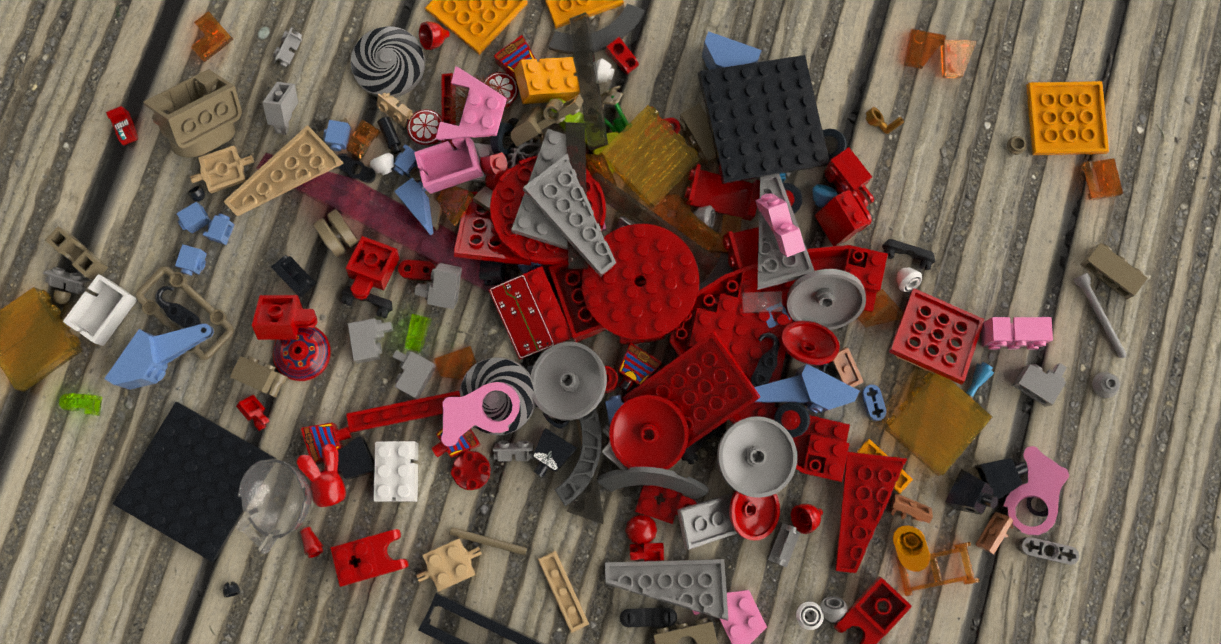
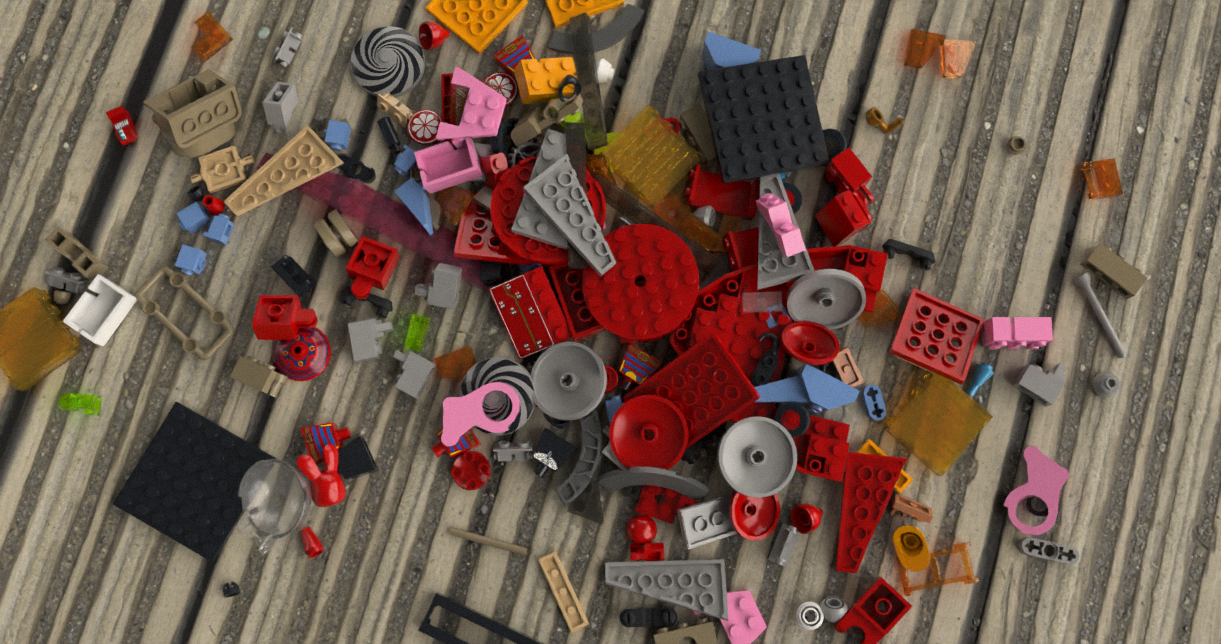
(148, 355): medium blue slope -> none
(213, 205): none -> red cone
(253, 409): red plate -> none
(362, 139): clear orange leg -> none
(372, 555): red brick -> none
(383, 163): white cone -> none
(394, 471): white piece -> none
(397, 412): red plate -> none
(416, 271): red plate -> none
(449, 564): tan plate -> none
(569, 79): none -> black piece
(613, 98): plant -> none
(622, 56): red leg -> none
(823, 194): dark azure cone -> none
(908, 279): white cone -> none
(971, 494): black torso -> none
(994, 532): nougat plate -> none
(1002, 475): black torso -> none
(1067, 118): light orange tile -> none

